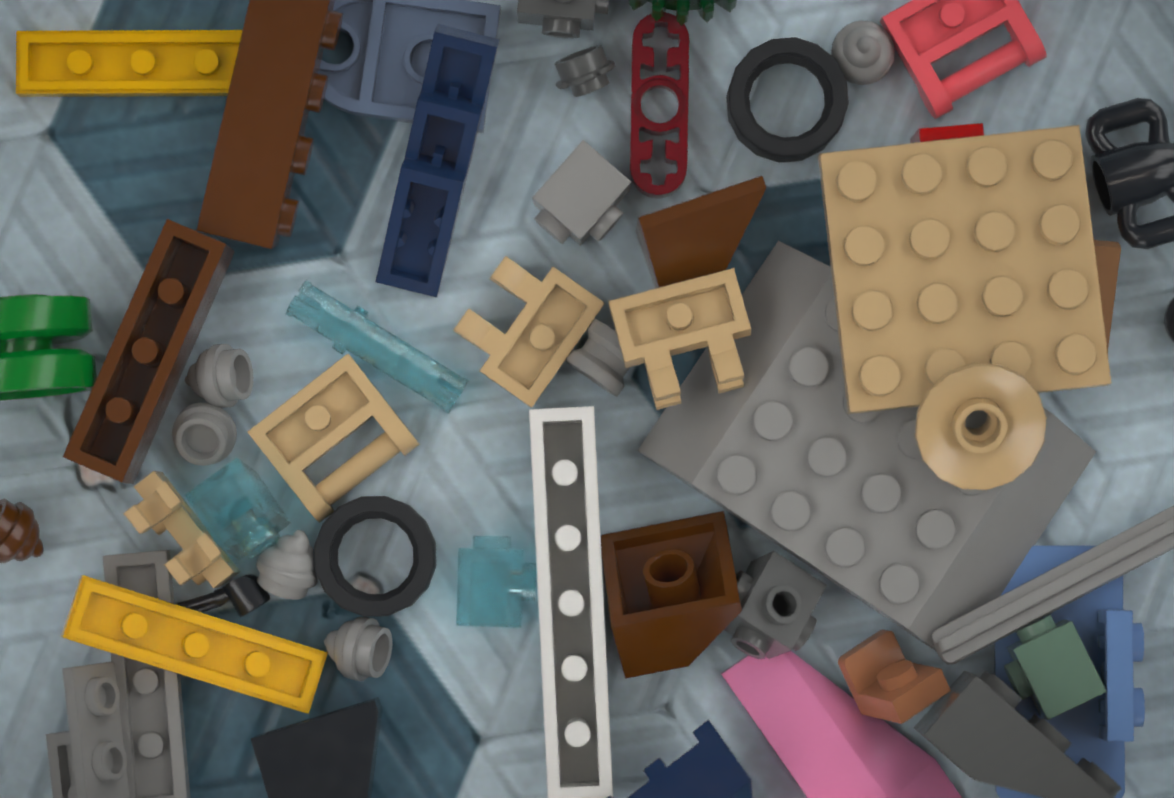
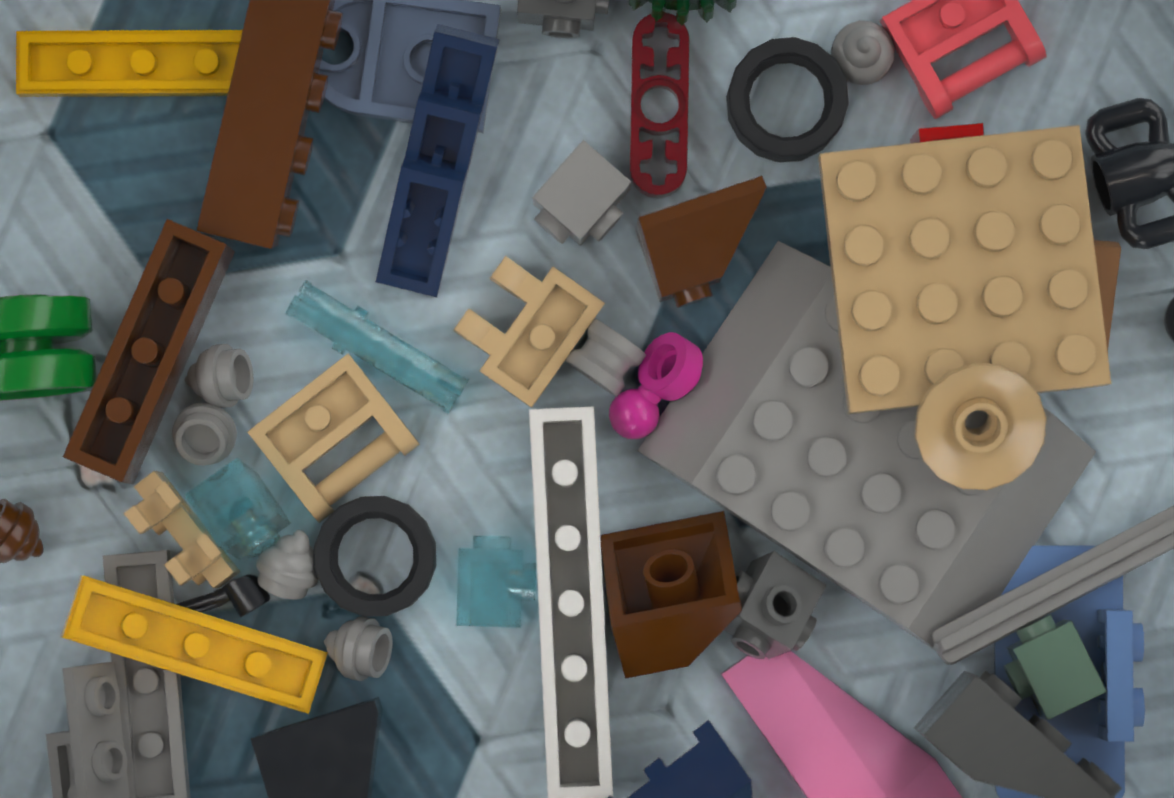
(584, 71): dark grey plate -> none
(666, 373): none -> dark pink plate
(680, 320): tan plate -> none
(886, 682): nougat bracket -> none

